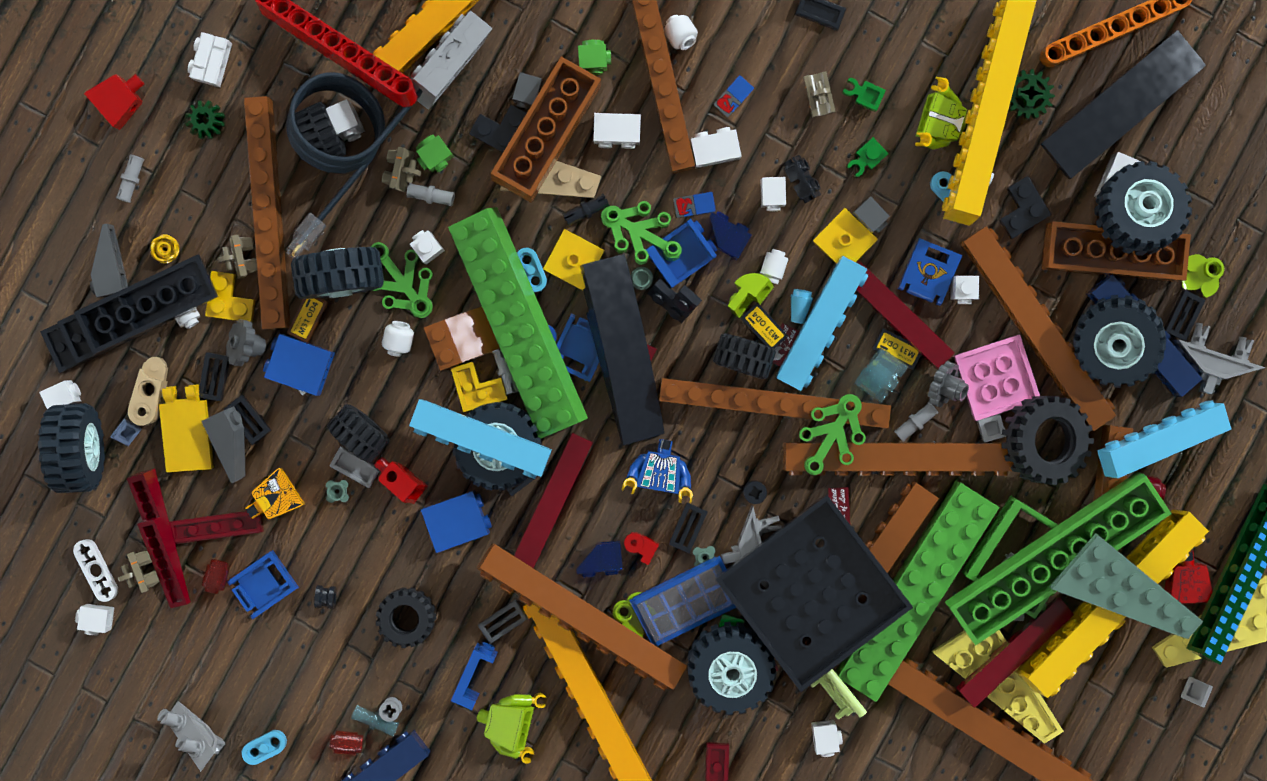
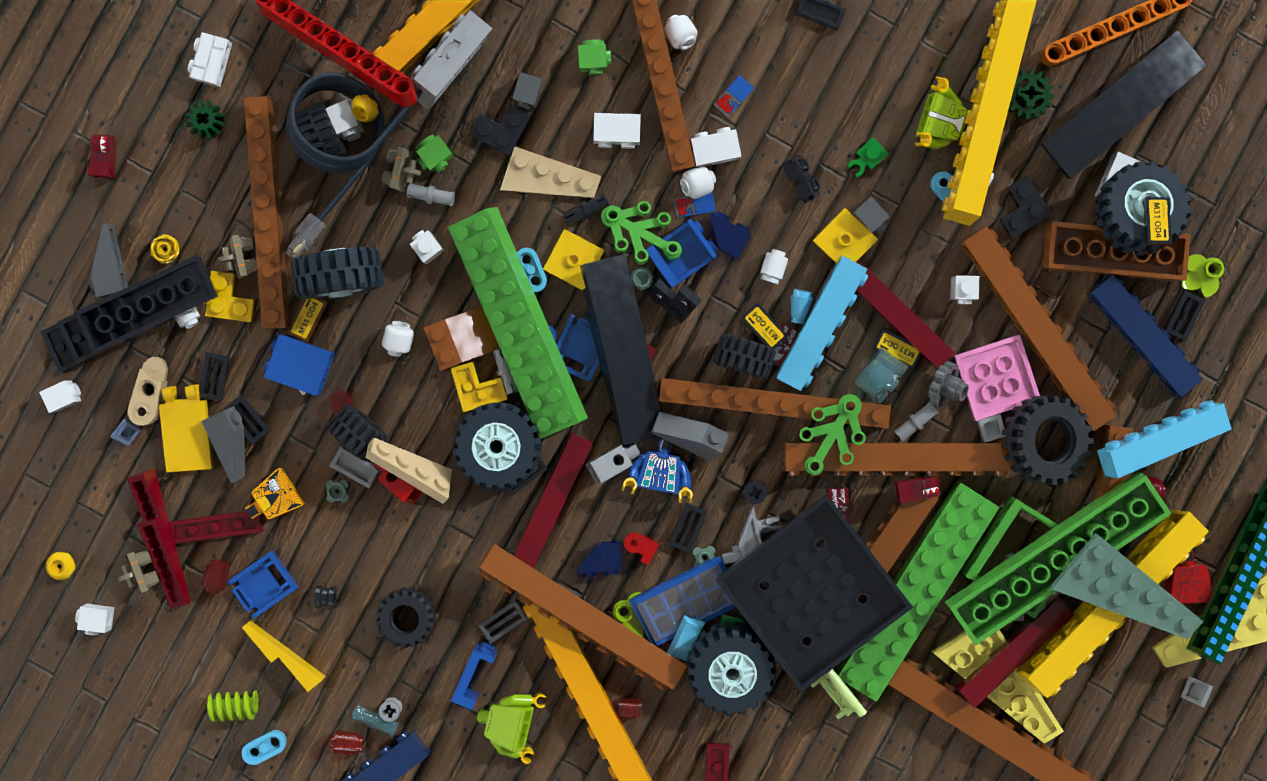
(65, 561): none -> yellow plate
(71, 448): black wheel -> none
(94, 552): white beam -> none
(102, 157): none -> dark red leg
(116, 98): red torso -> none
(130, 178): light grey pin -> none
(192, 734): light grey connector -> none
(232, 707): none -> lime piece
(243, 343): dark grey plant -> none
(272, 649): none -> yellow slope
(339, 399): none -> clear red plate
(364, 108): none -> yellow plate
(405, 283): bright green plant -> none
(414, 469): none -> tan wing
(456, 521): blue panel -> none
(481, 438): medium azure brick -> none
(546, 129): dark orange brick -> none
(603, 467): none -> light grey torso
(629, 707): none -> clear red brick
(685, 636): none -> medium azure tile
(691, 435): none -> dark grey slope
(698, 182): none -> white head
(751, 288): lime brick -> none
(773, 193): white brick -> none
(819, 94): dark tan hips -> none
(826, 738): white brick -> none
(867, 95): green plate -> none
(917, 489): none -> dark red leg
(929, 276): blue container -> none
(1114, 361): black wheel -> none
(1157, 221): none -> tile
(1215, 365): light grey connector -> none

